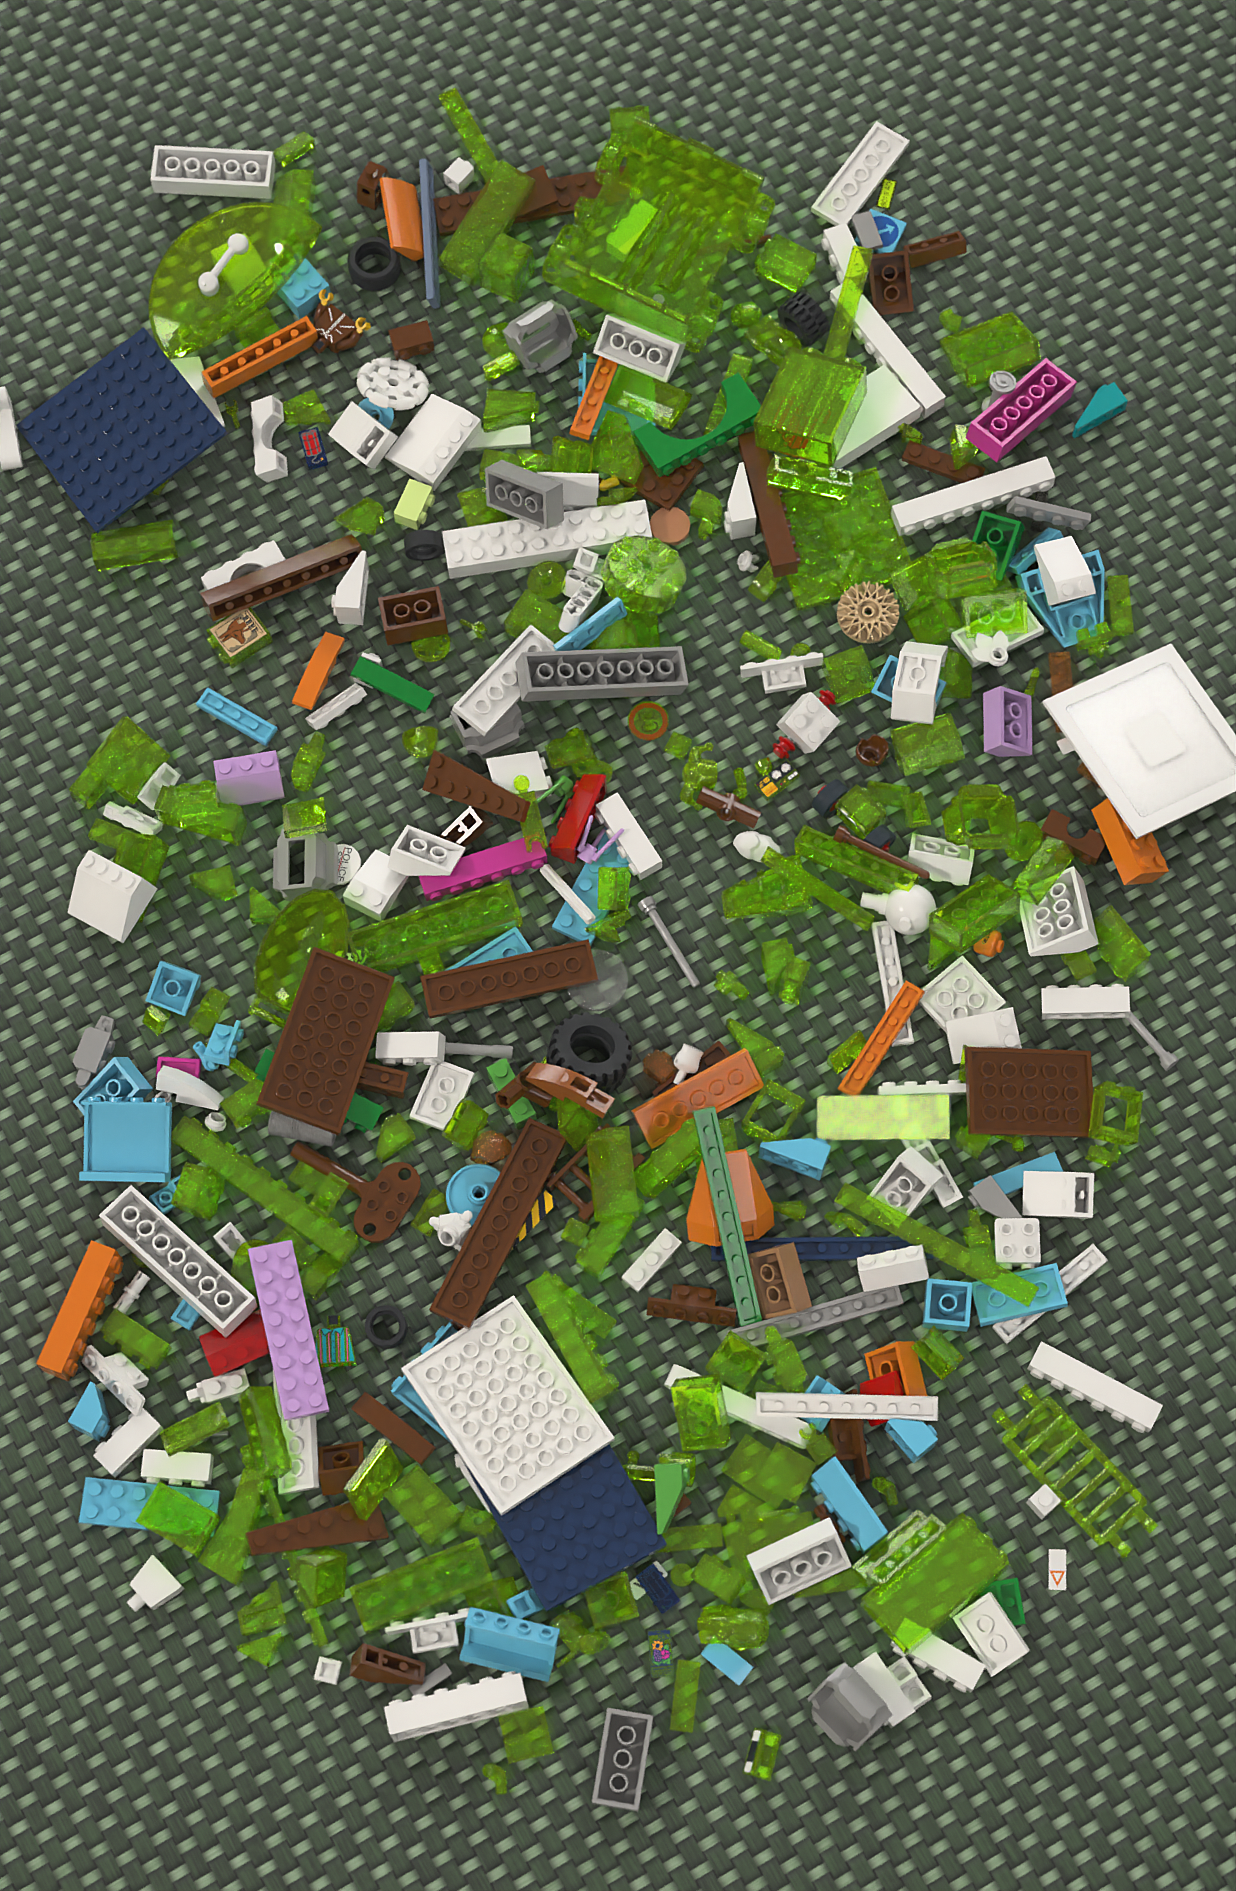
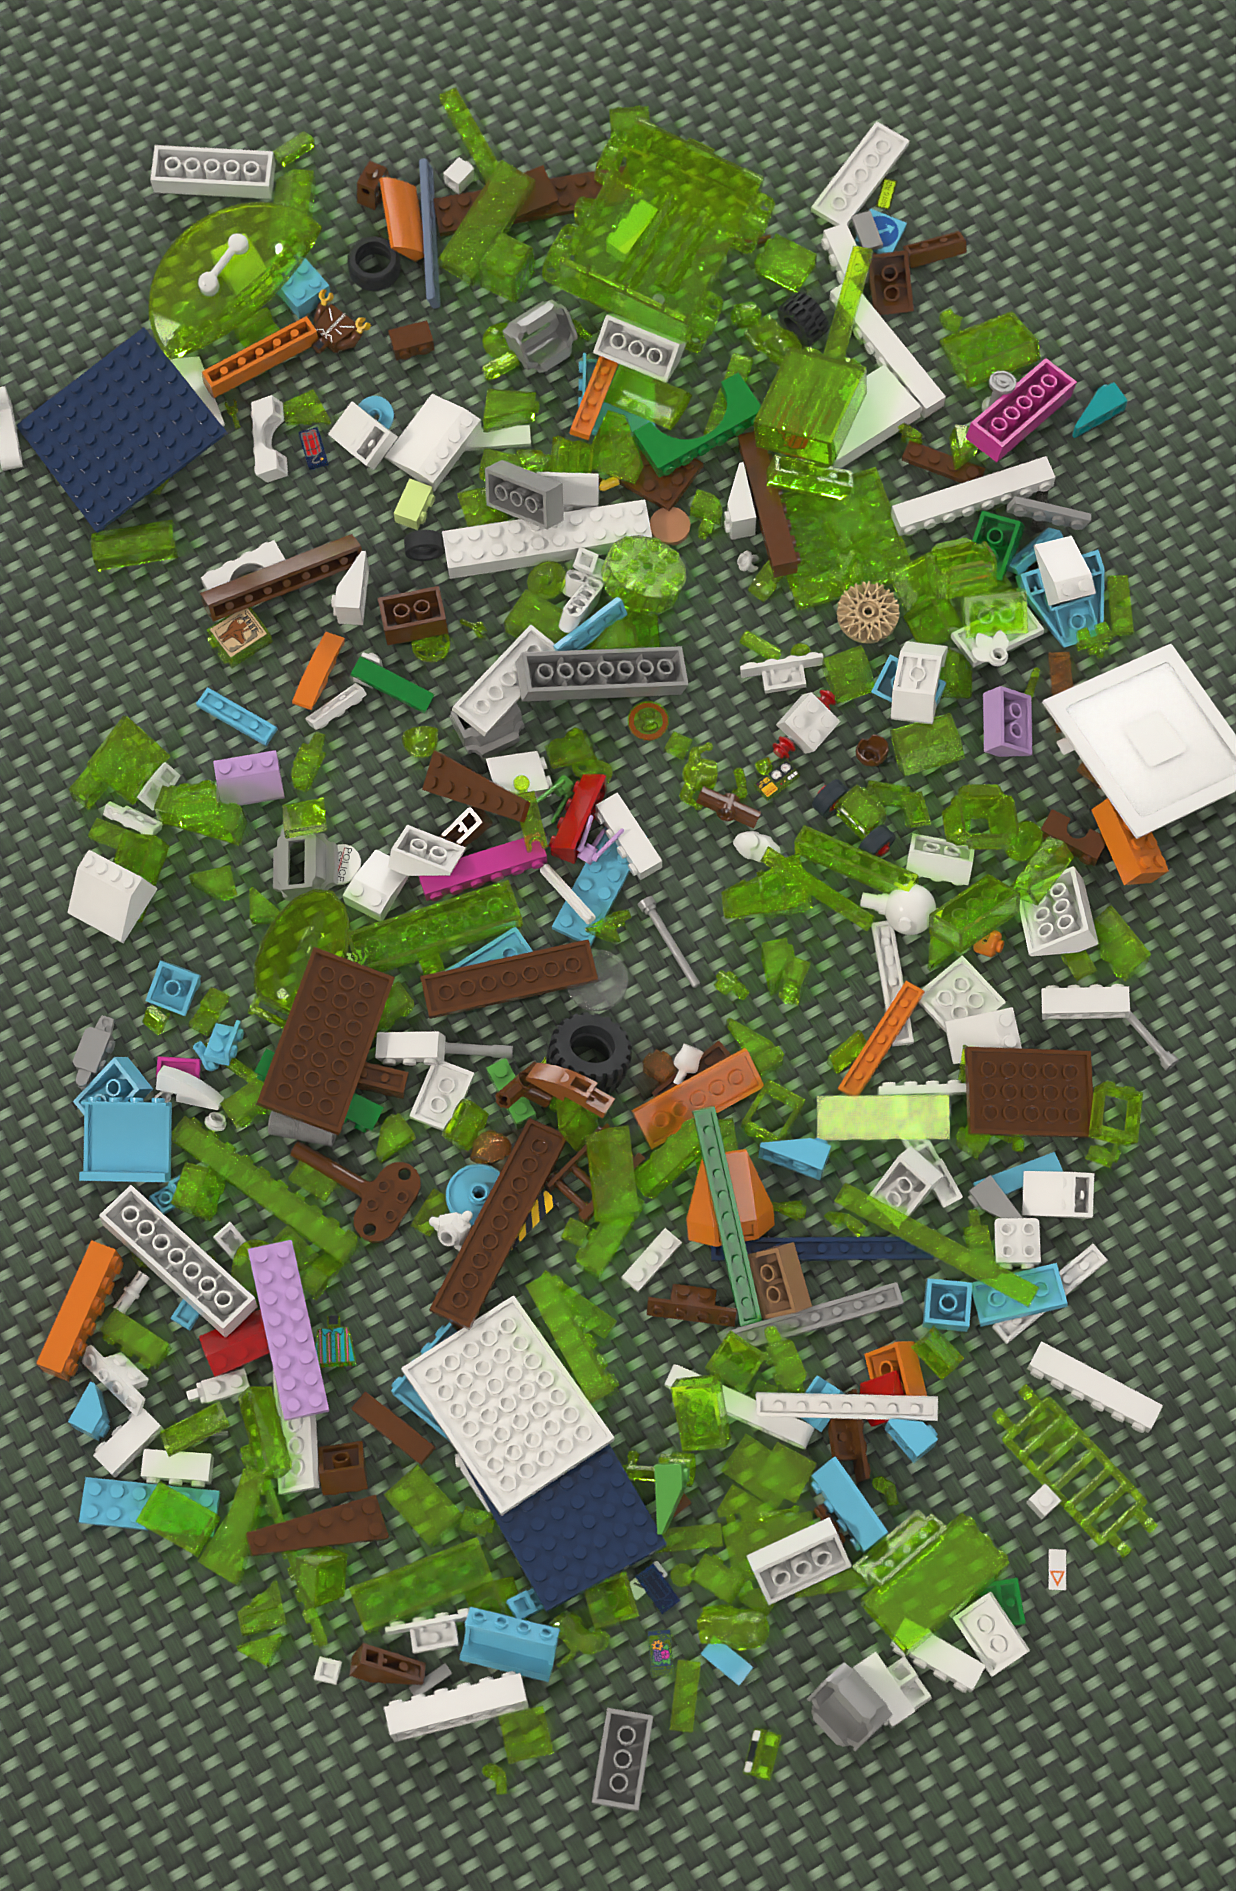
(153, 1585): white torso -> none
(328, 1195): clear neon green slope -> none
(362, 516): clear neon green slope -> none
(373, 1479): clear neon green plate -> none
(377, 386): white plate -> none
(383, 1310): black tyre -> none
(613, 888): clear neon green bracket -> none
(617, 496): clear neon green slope -> none
(818, 1446): clear neon green plate -> none
(843, 835): reddish brown piece -> none
(892, 1268): white brick -> none

